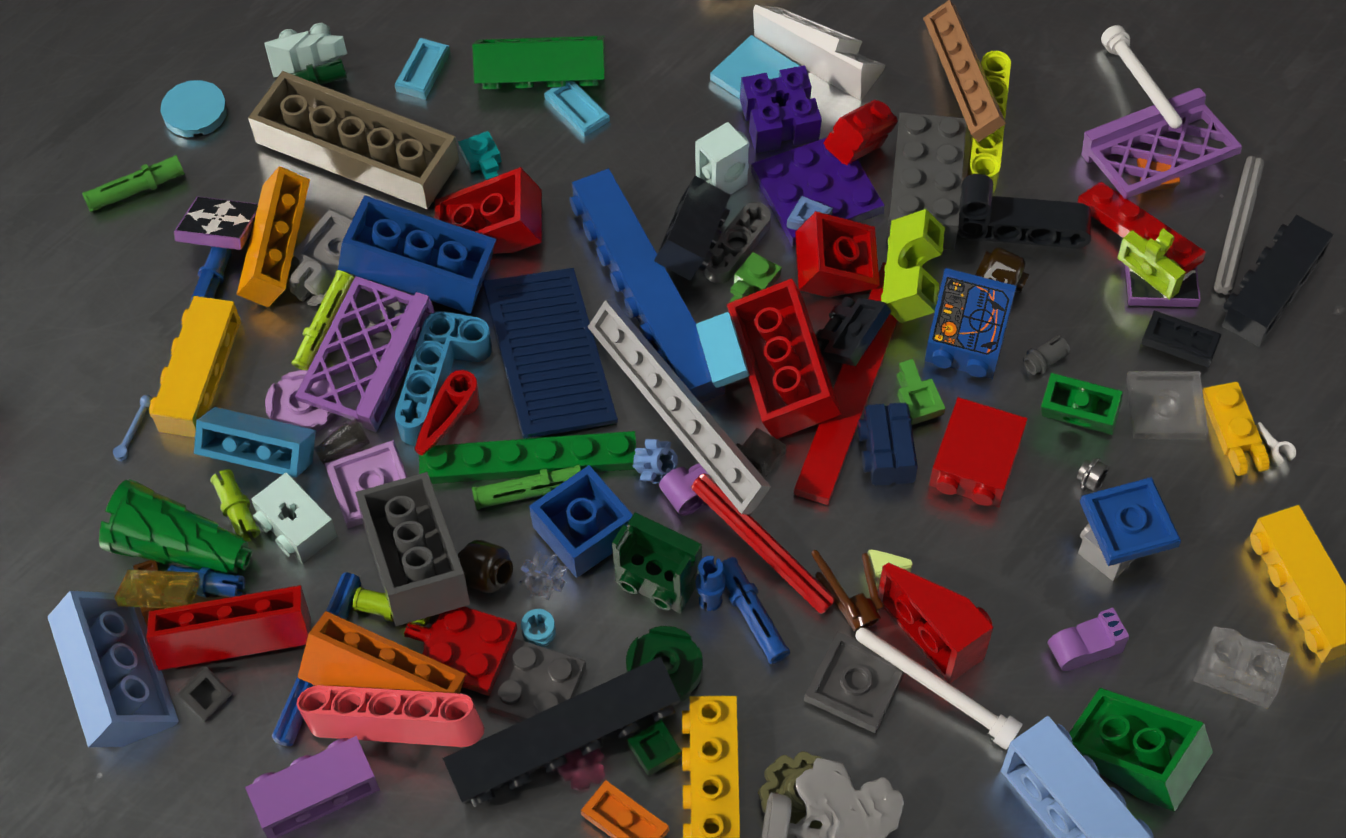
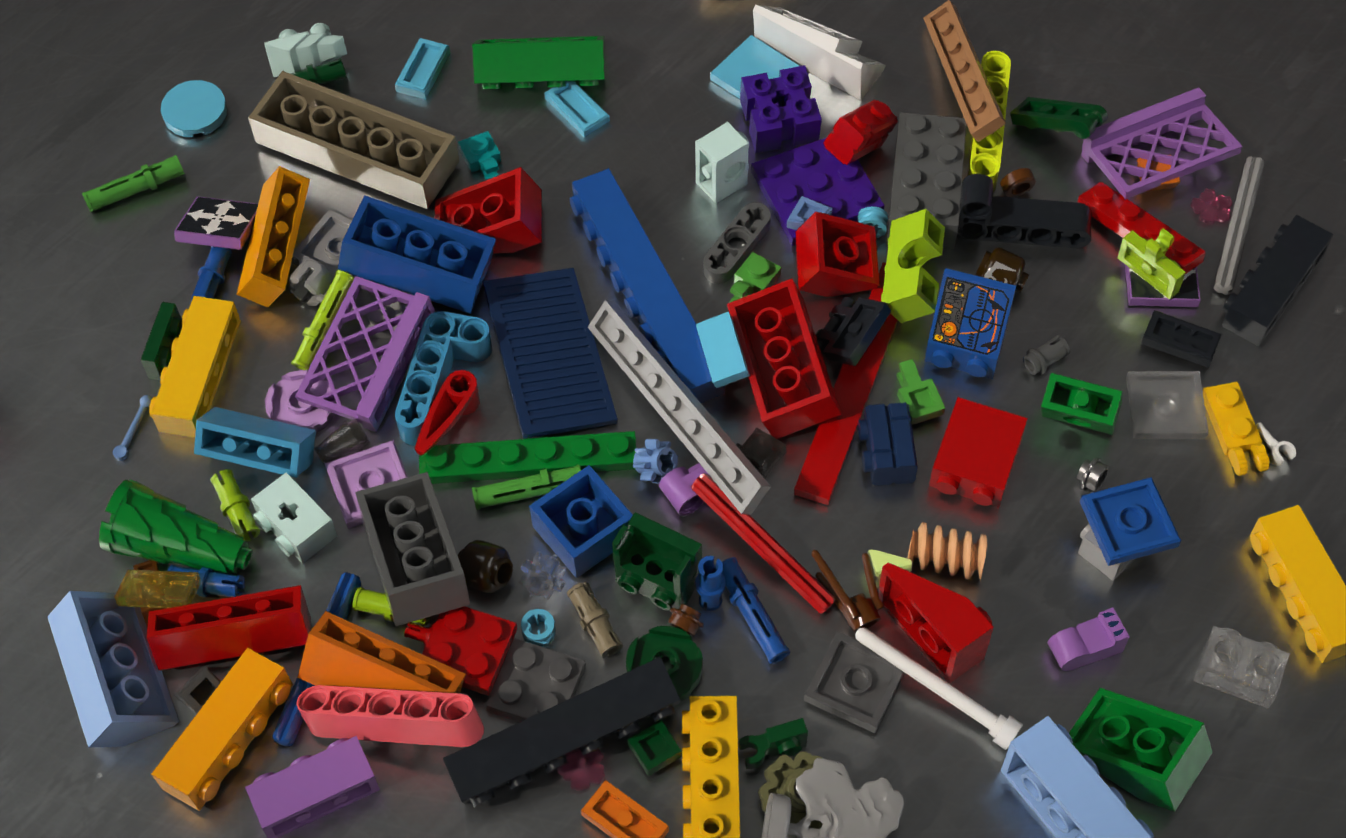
(159, 344): none -> dark green plate
(223, 729): none -> light orange brick
(594, 619): none -> dark tan pin
(685, 619): none -> reddish brown plate
(694, 229): black brick -> none
(777, 740): none -> dark green plate
(875, 217): none -> medium azure bush
(948, 550): none -> light nougat piece
(1018, 182): none -> reddish brown tile
(1059, 116): none -> dark green plate
(1117, 42): white piece -> none
(1212, 207): none -> clear pink plant

